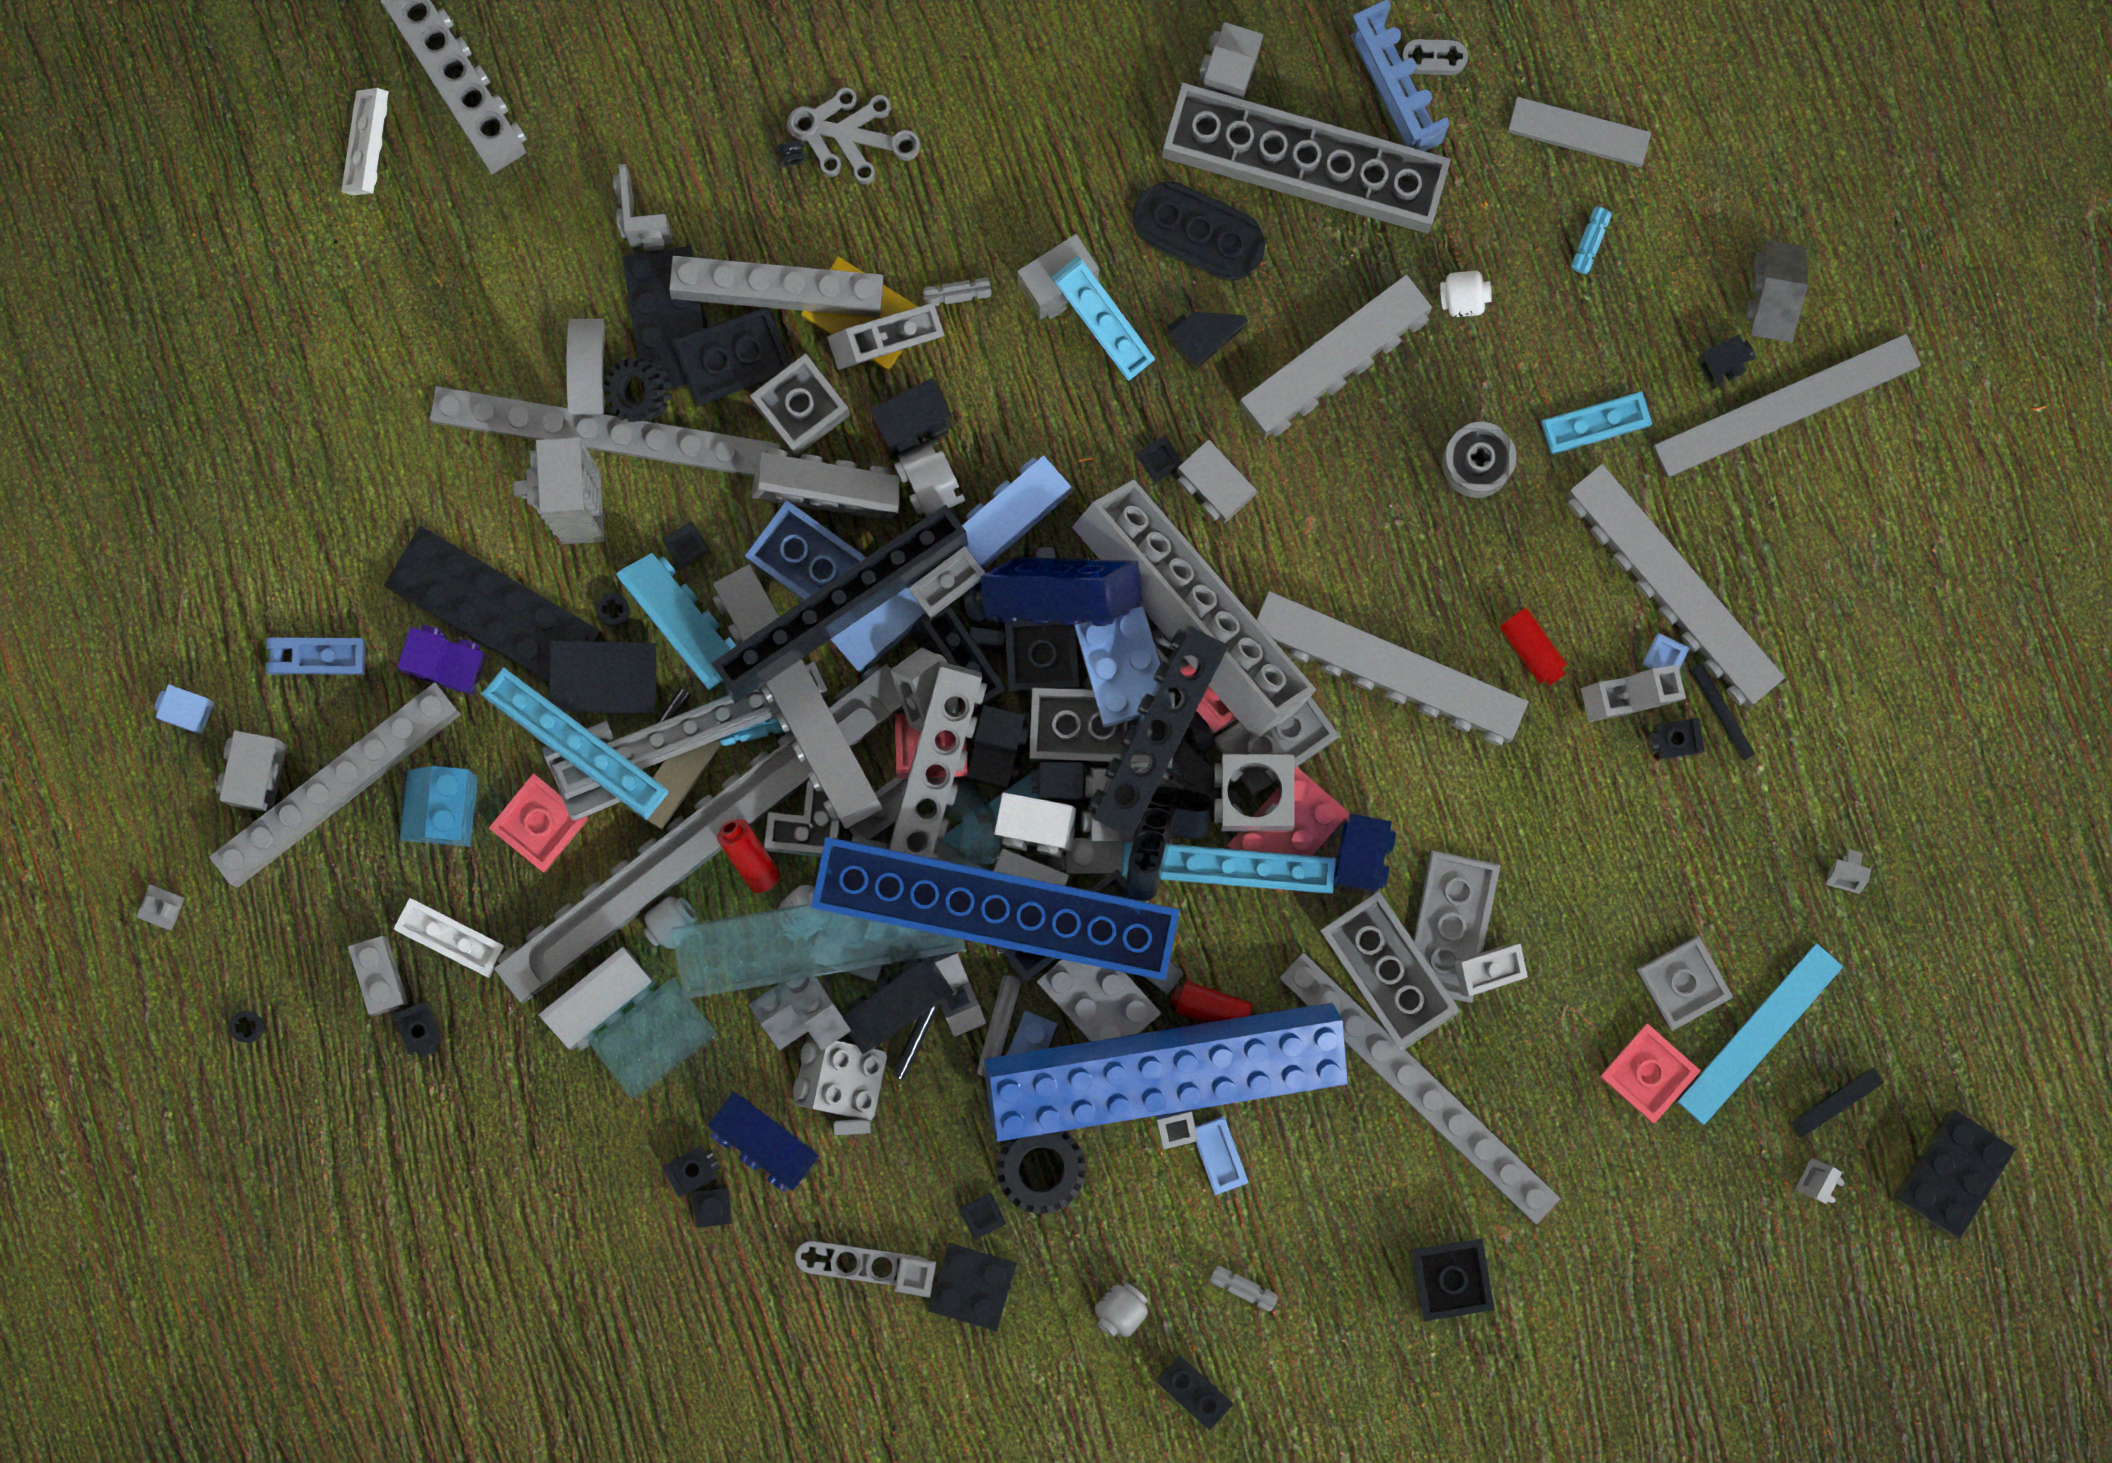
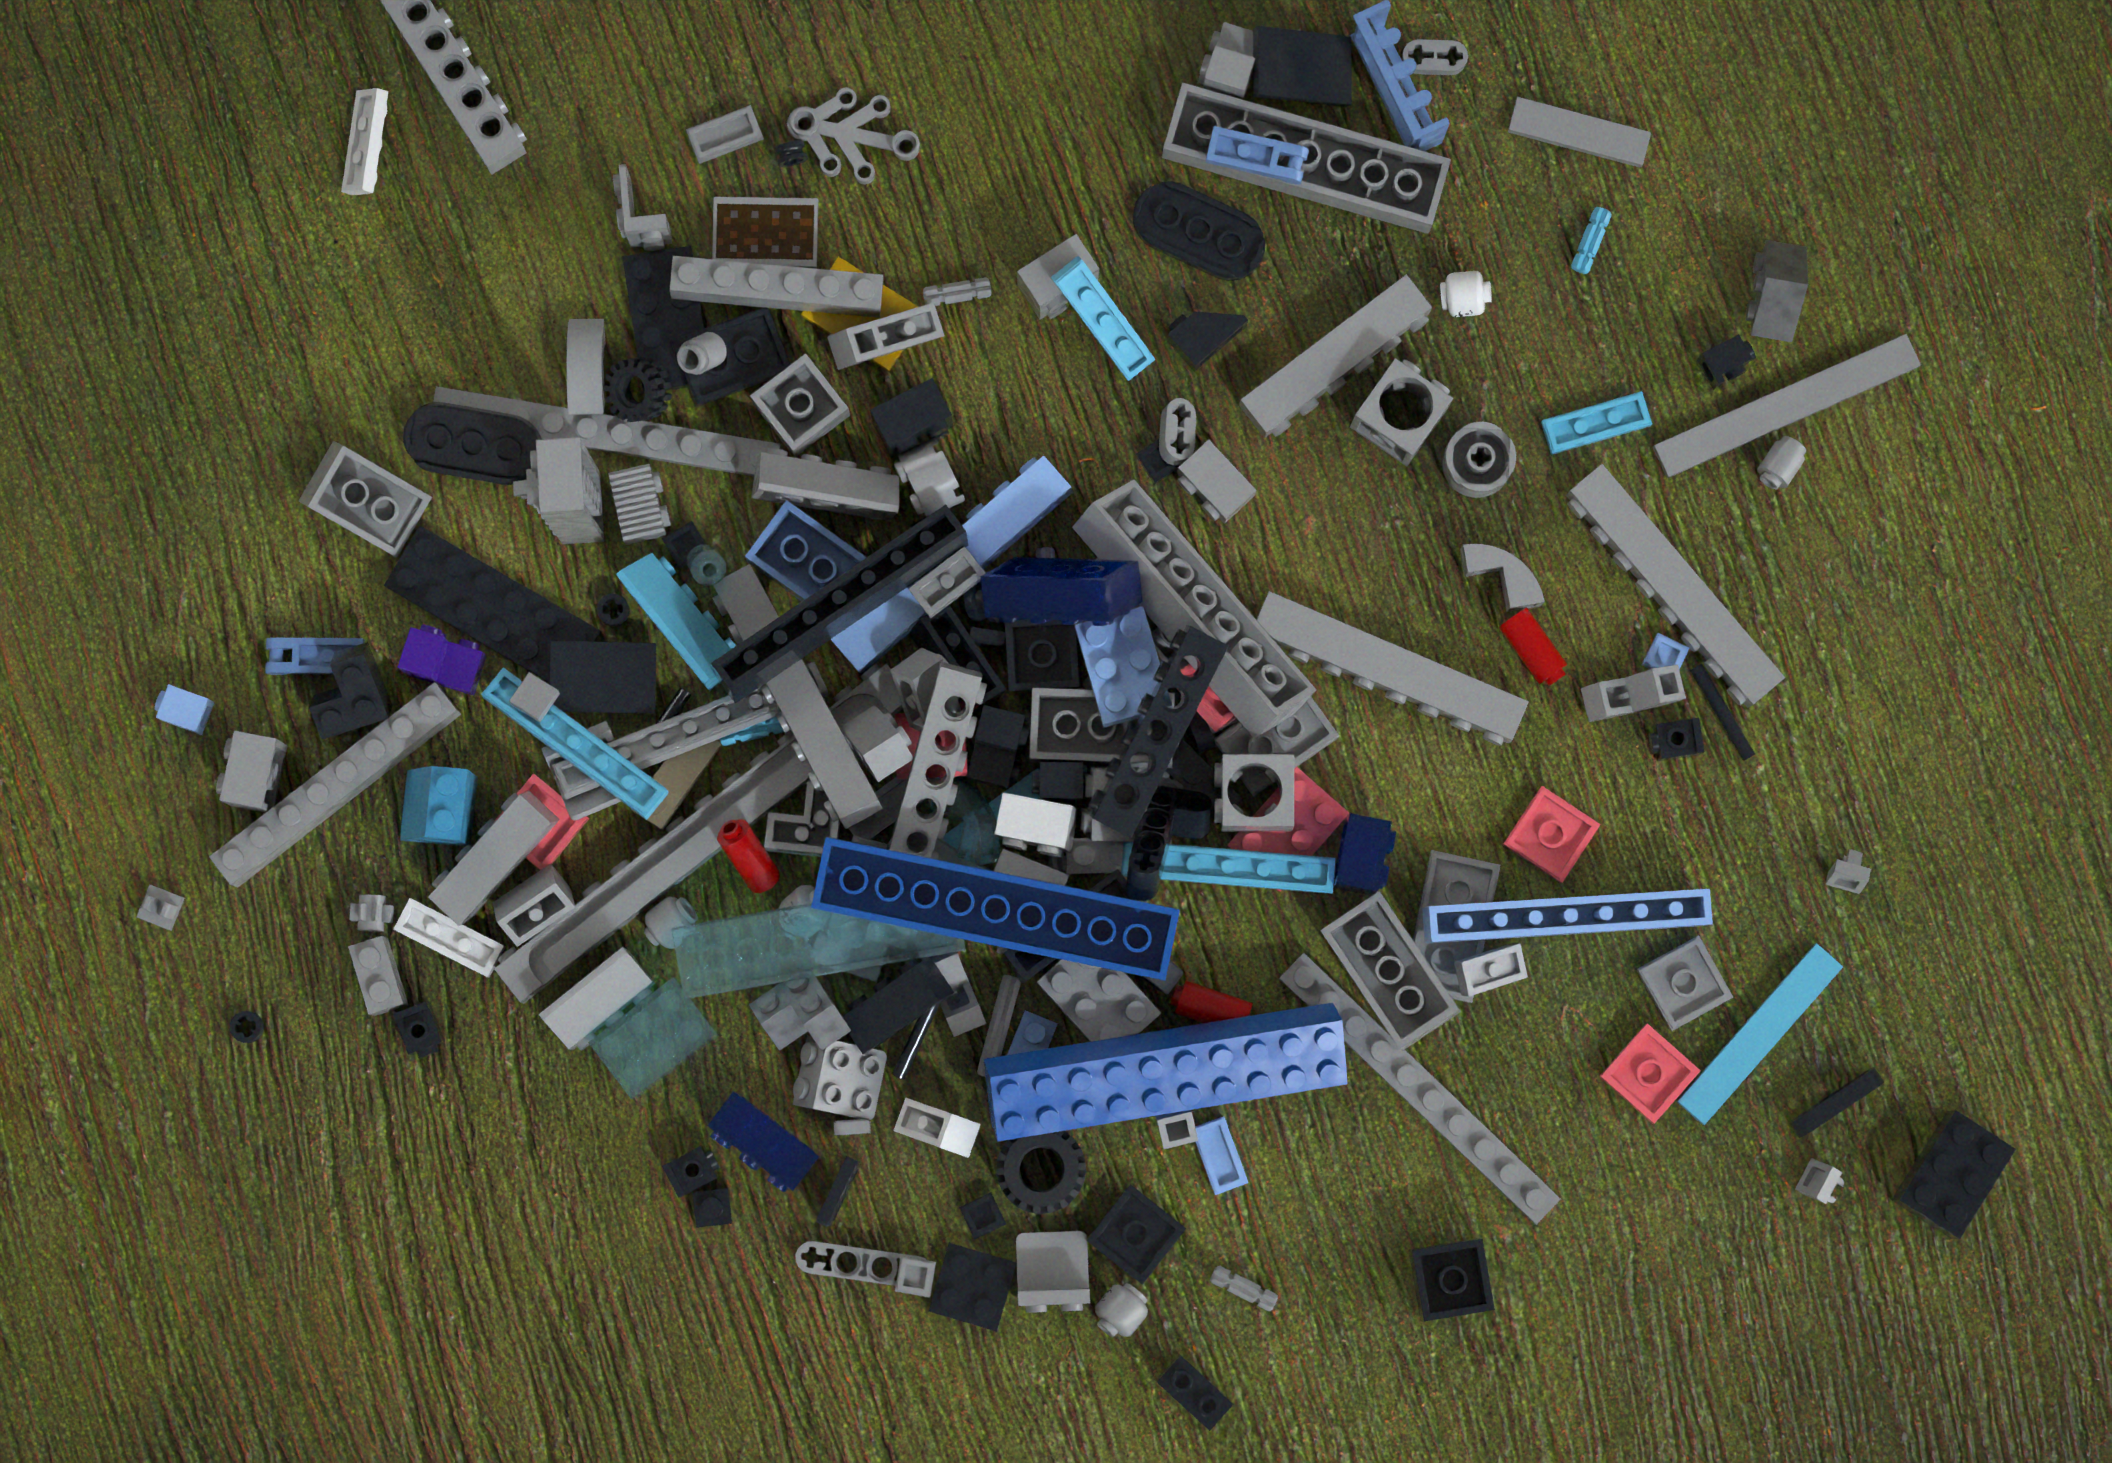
(357, 699): none -> black brick
(365, 499): none -> light grey slope
(371, 913): none -> light grey gear
(470, 442): none -> black tile
(493, 857): none -> light grey brick
(533, 905): none -> light grey brick
(534, 697): none -> light grey tile
(638, 504): none -> light grey brick
(701, 353): none -> light grey brick
(701, 556): none -> clear light blue brick
(724, 134): none -> light grey tile
(766, 230): none -> dark brown tile
(838, 1191): none -> black tile
(878, 742): none -> light grey brick
(937, 1127): none -> white slope
(1052, 1270): none -> light grey bracket
(1136, 1234): none -> black plate
(1171, 430): none -> light grey beam
(1256, 154): none -> medium blue plate
(1302, 66): none -> black tile
(1370, 417): none -> light grey brick
(1517, 581): none -> light grey brick
(1551, 834): none -> coral tile
(1567, 916): none -> light blue brick
(1781, 463): none -> light grey brick

